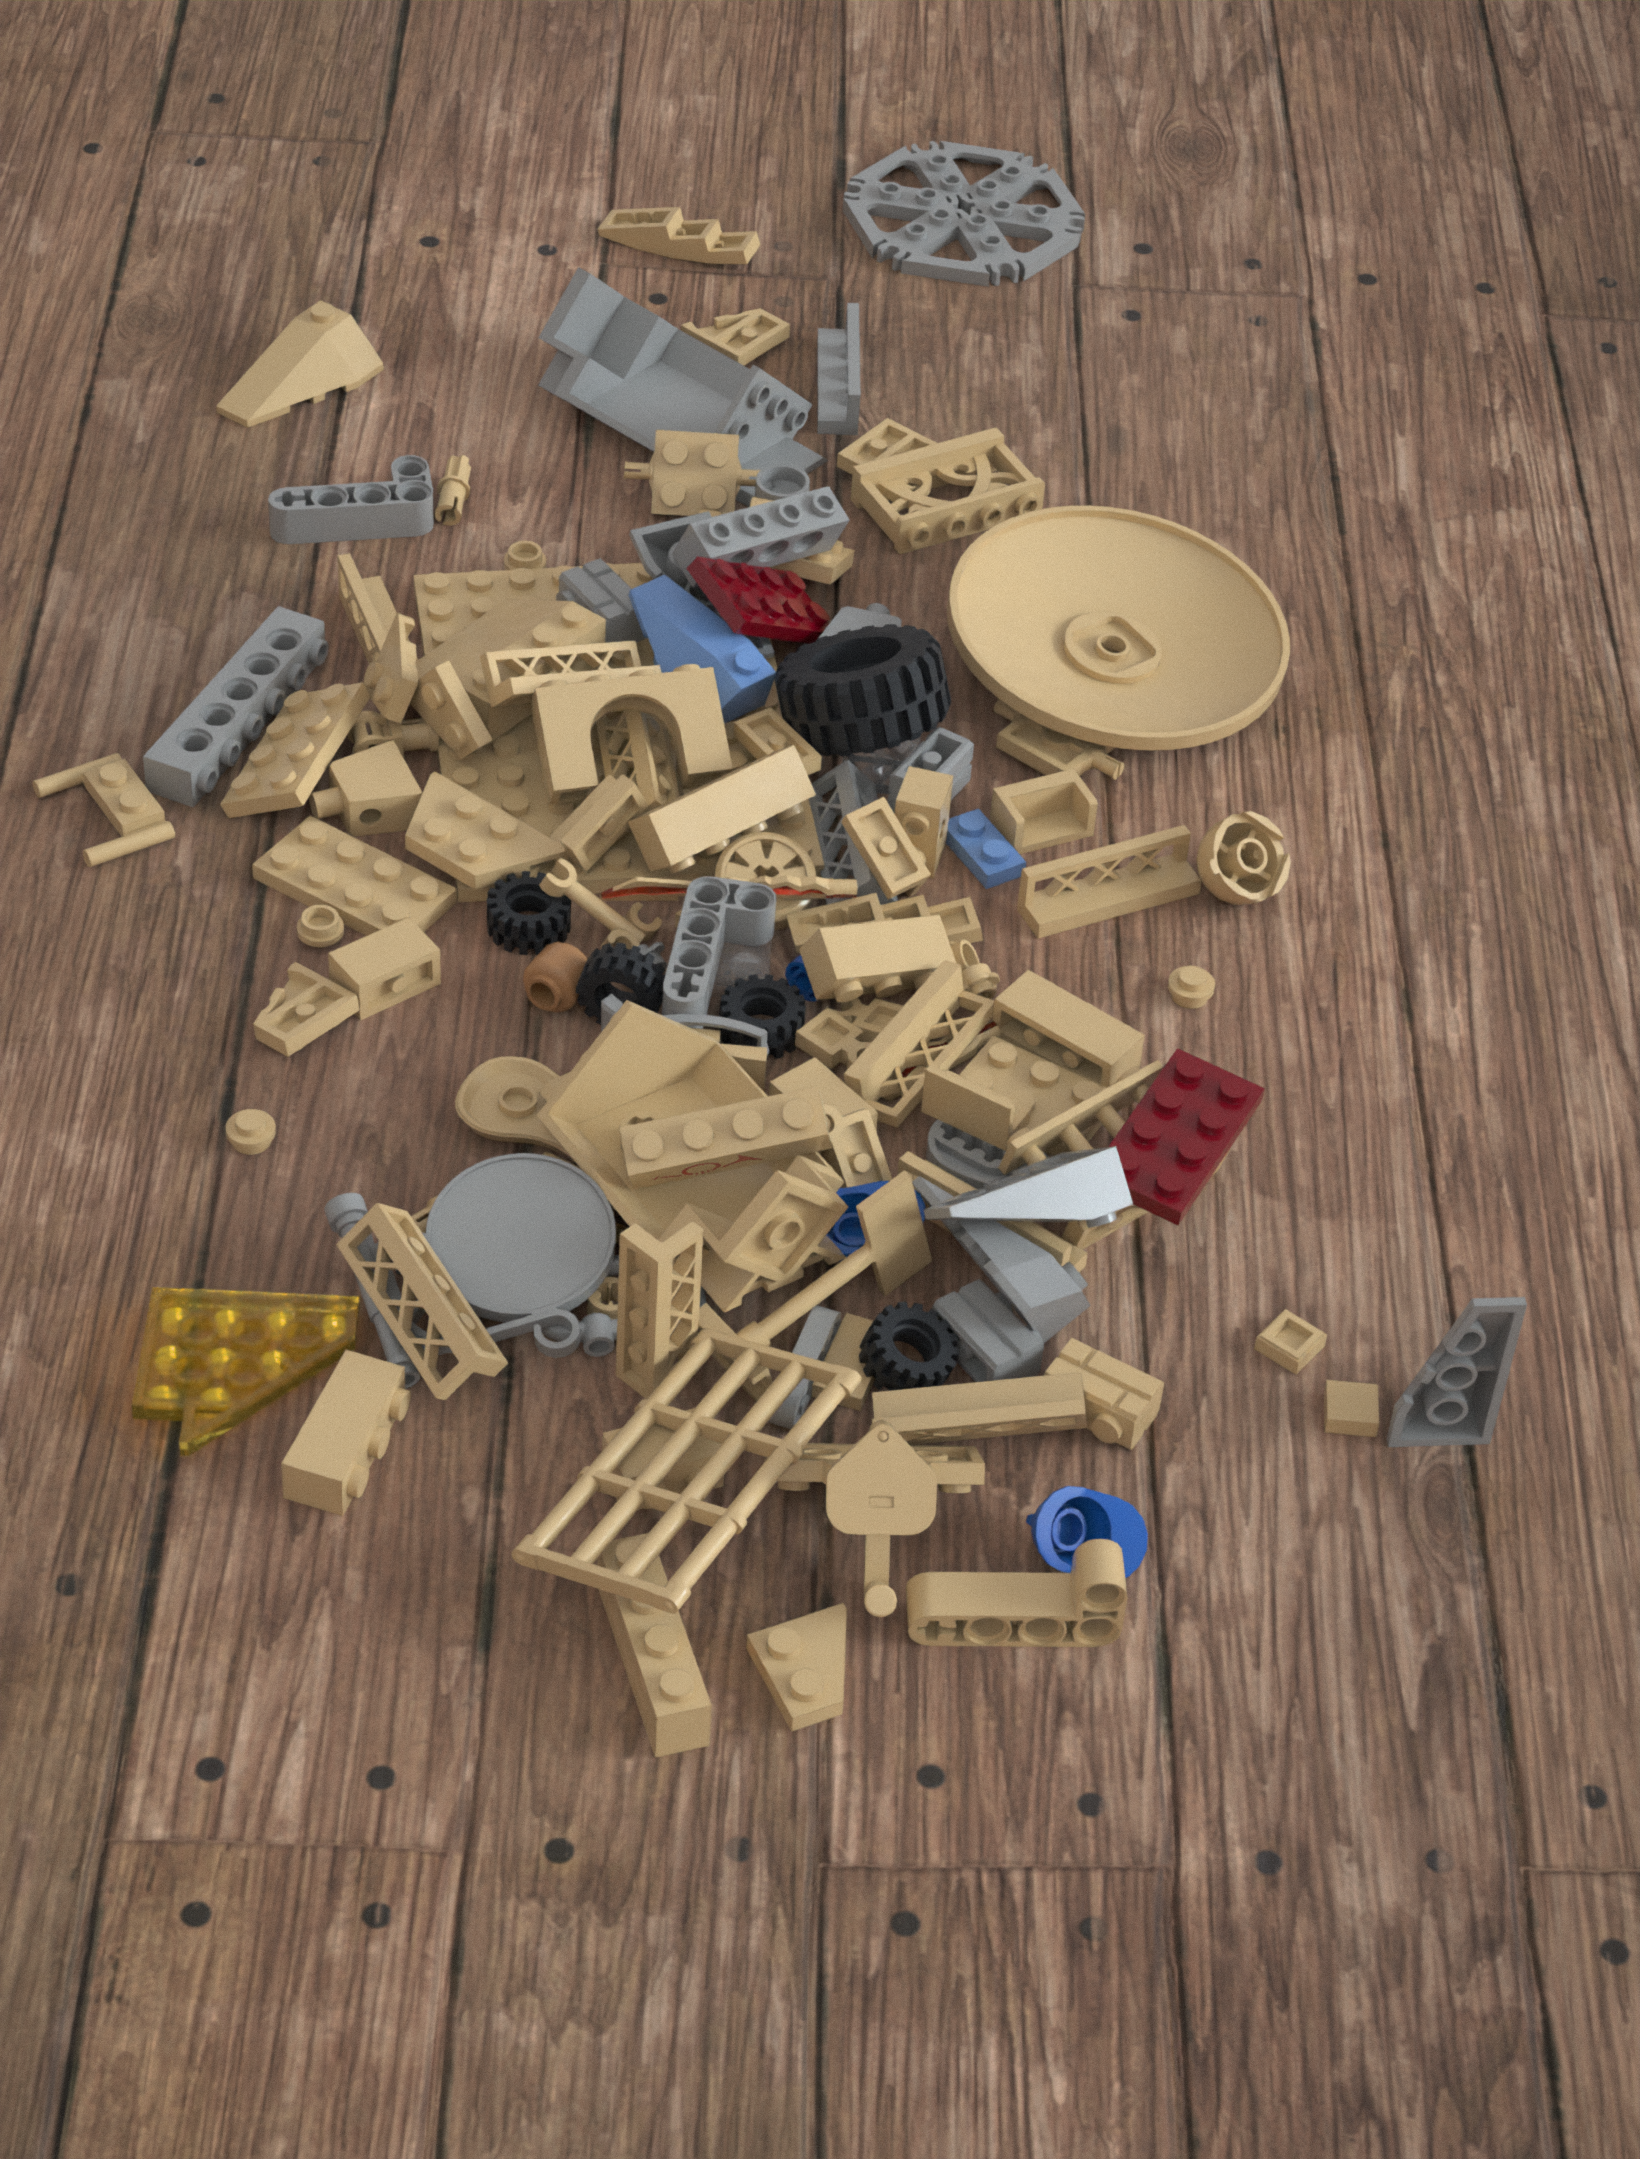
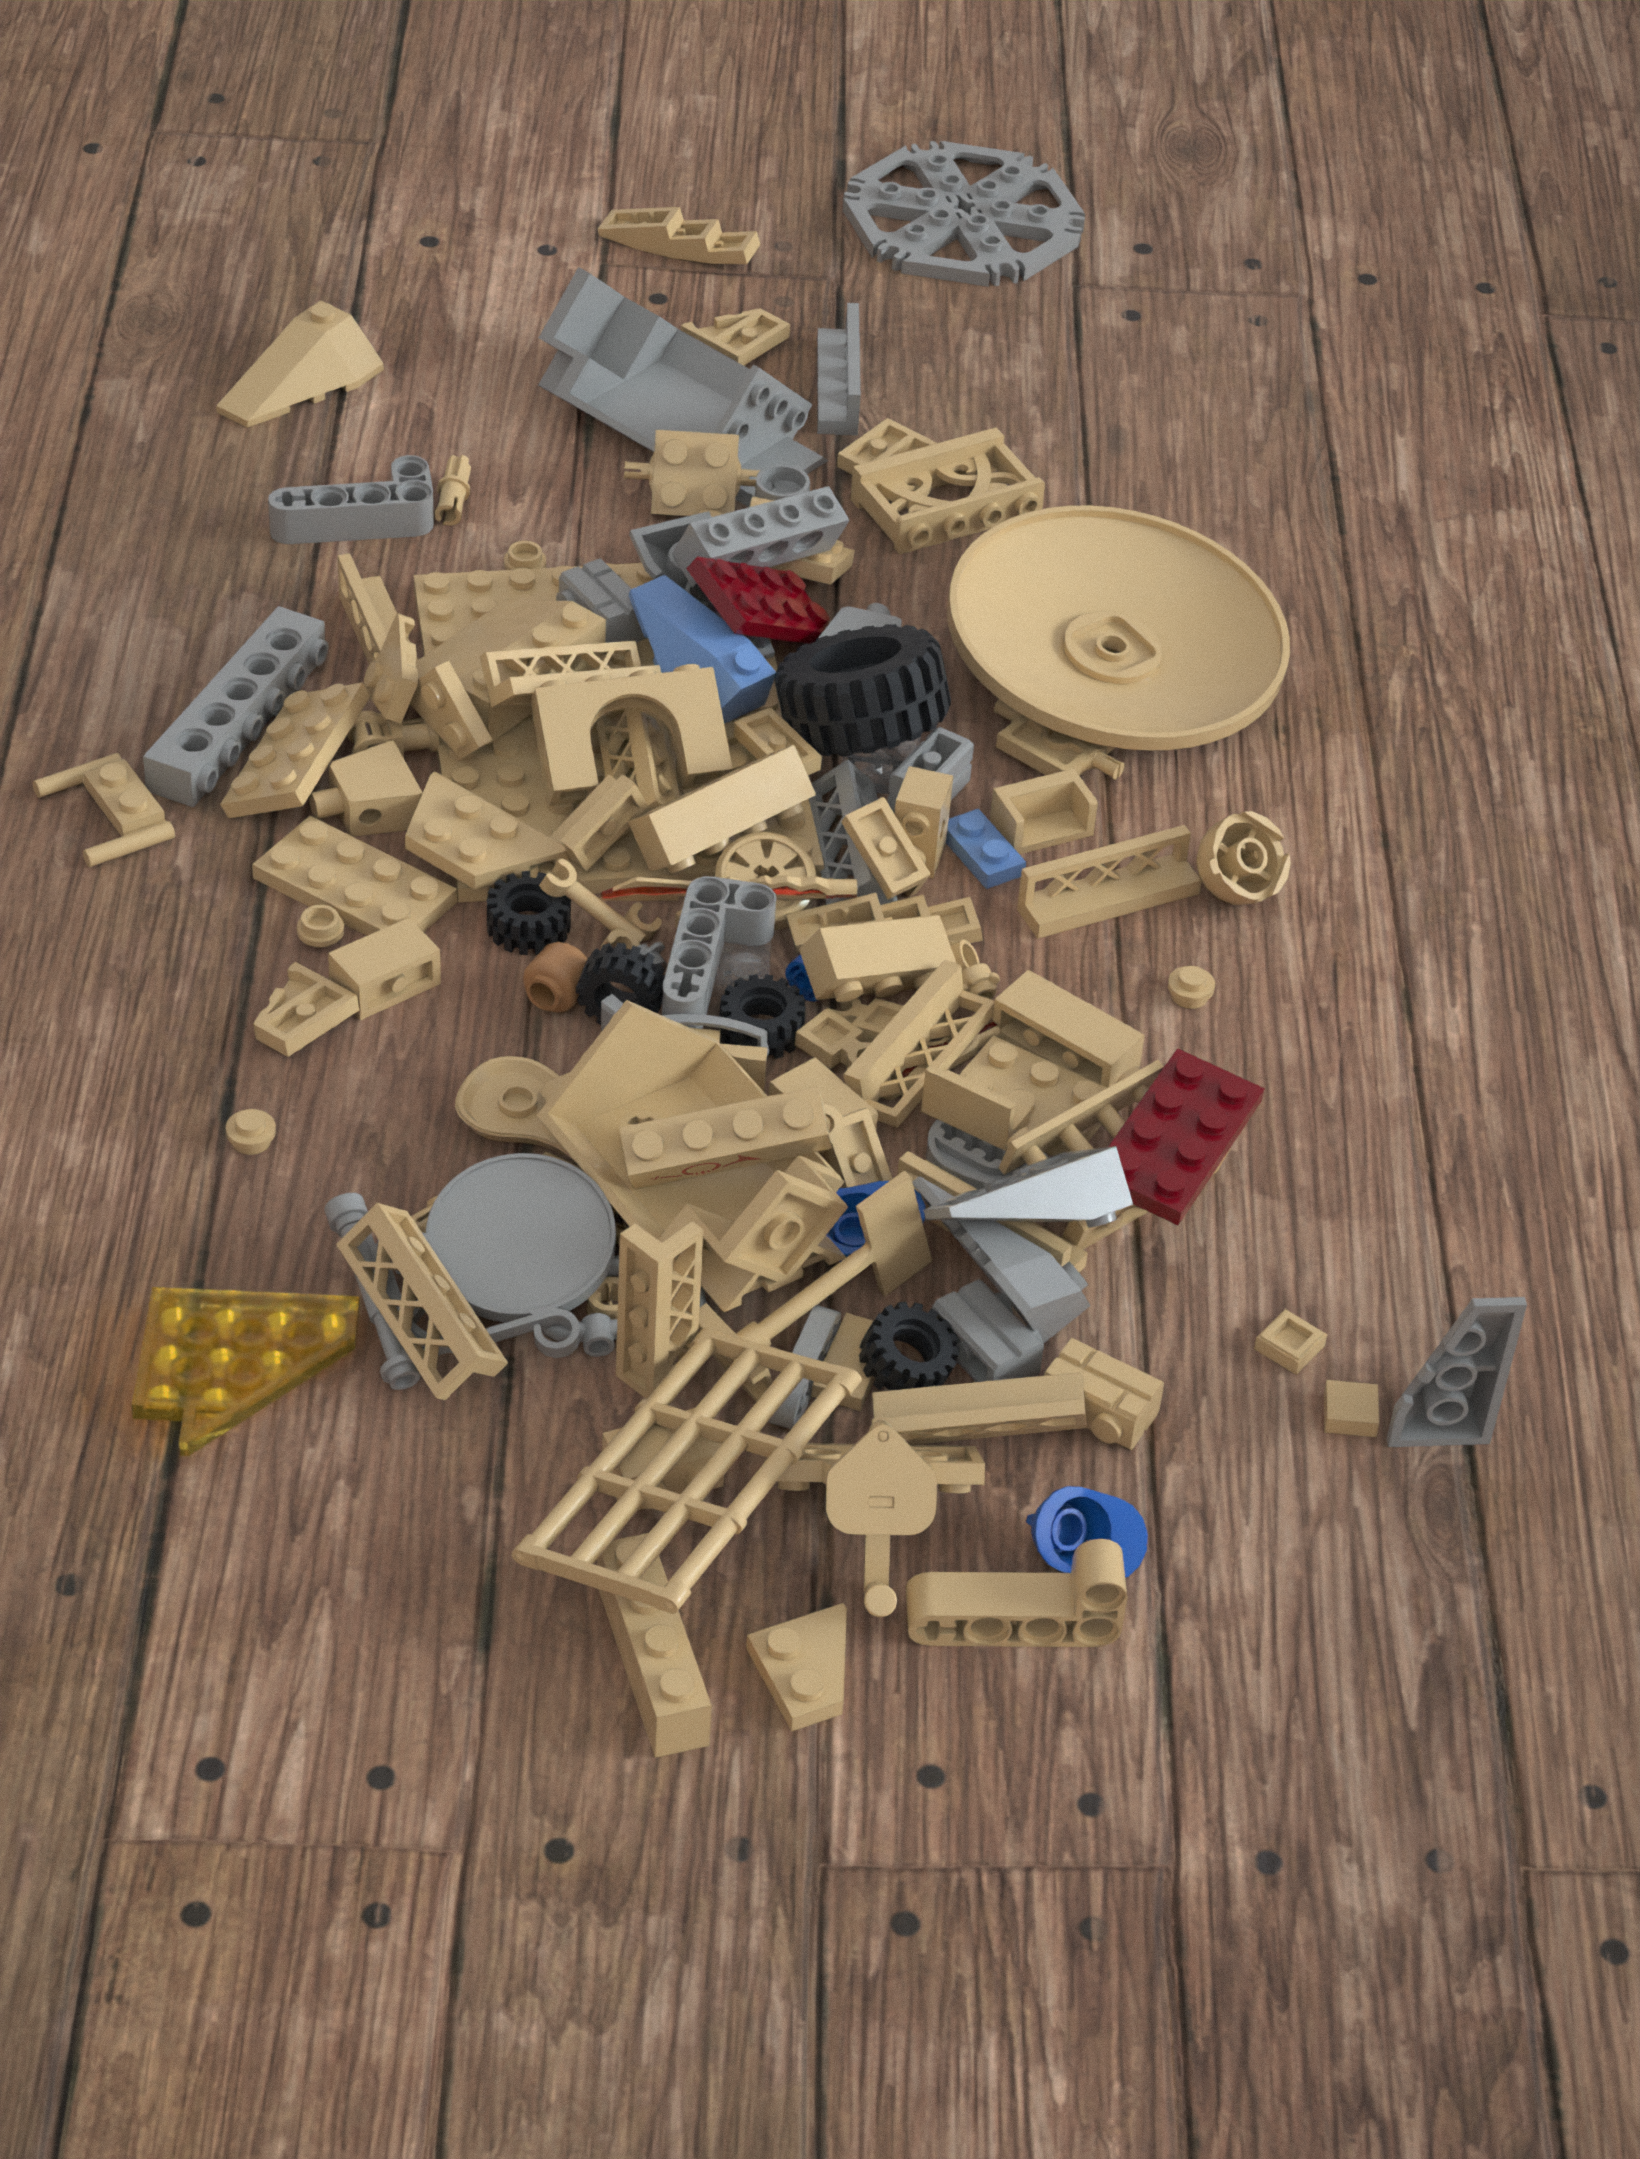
(345, 1433): tan brick -> none

